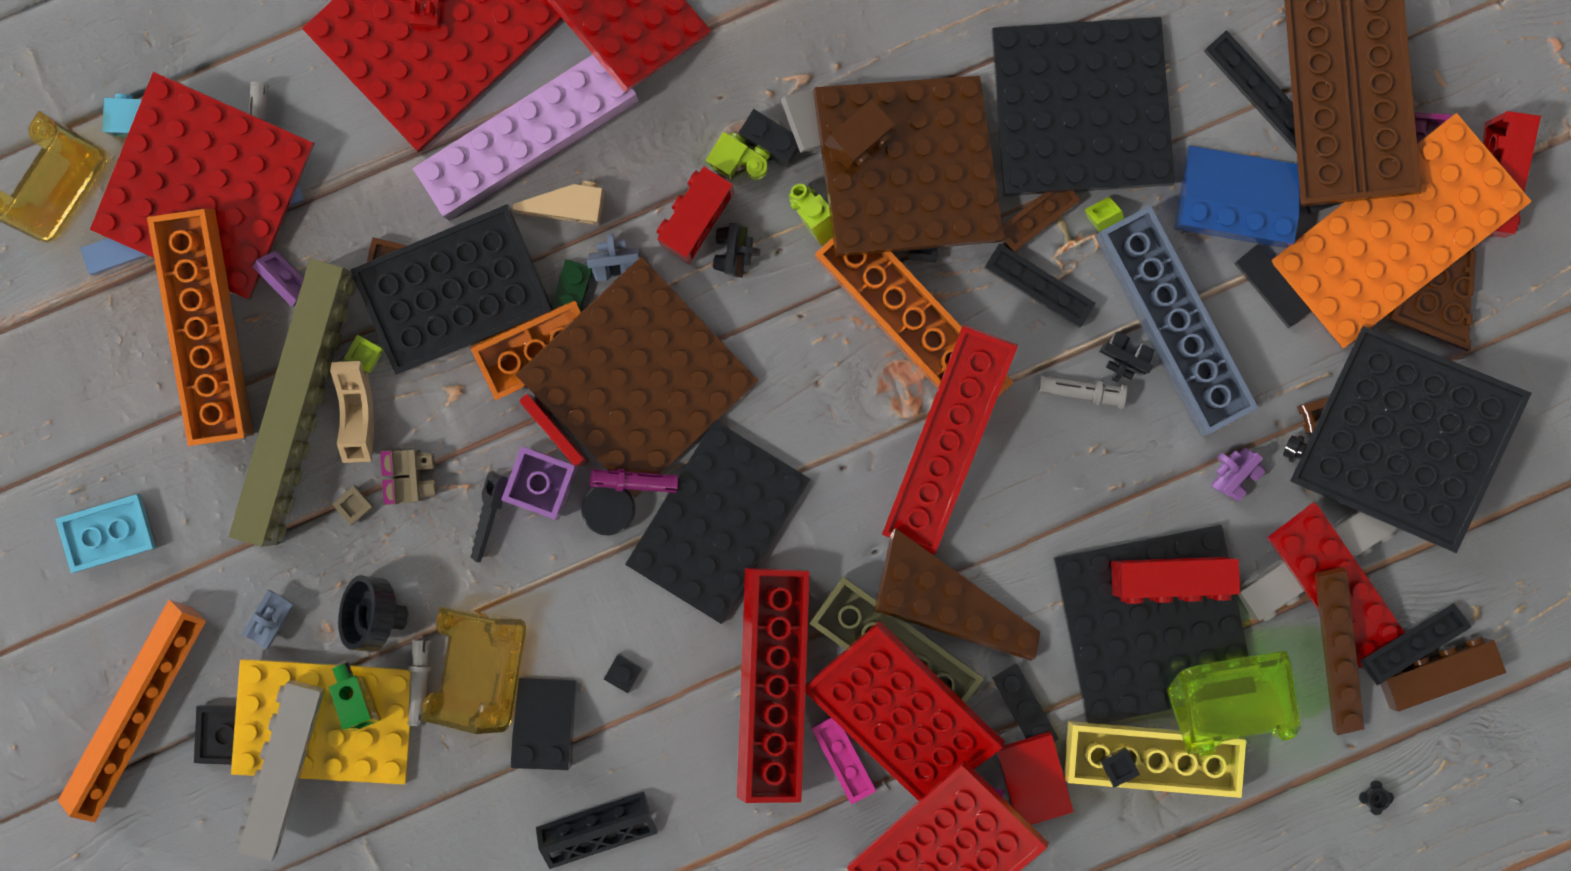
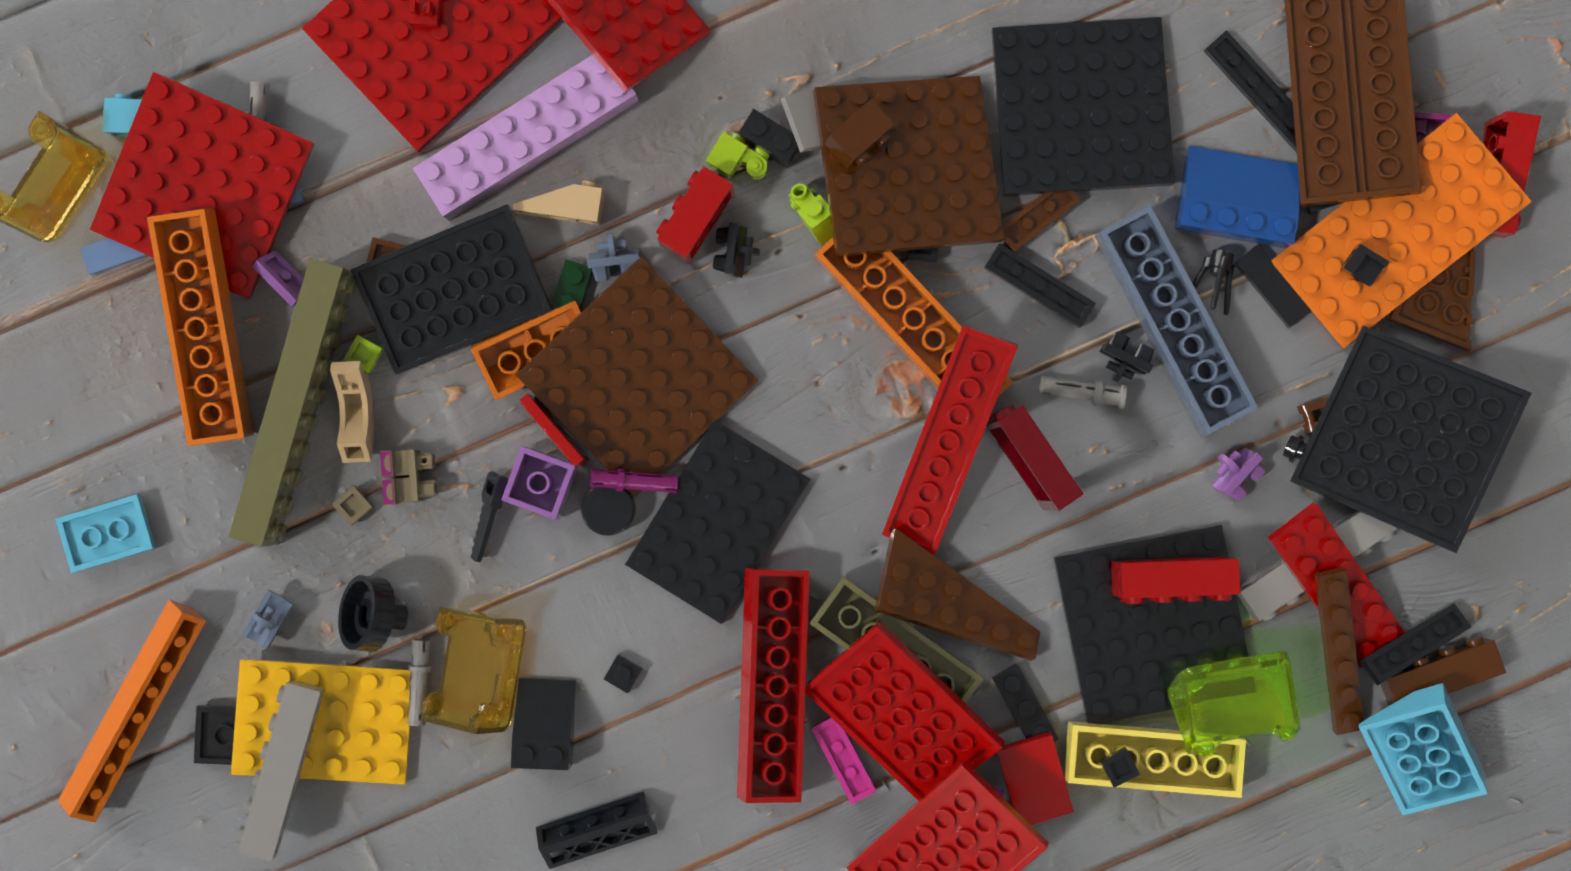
(358, 710): green torso -> none
(1033, 458): none -> dark red window
(1104, 214): lime plate -> none
(1220, 266): none -> black plant
(1364, 264): none -> black panel
(1383, 802): black plate -> none
(1424, 751): none -> medium azure slope

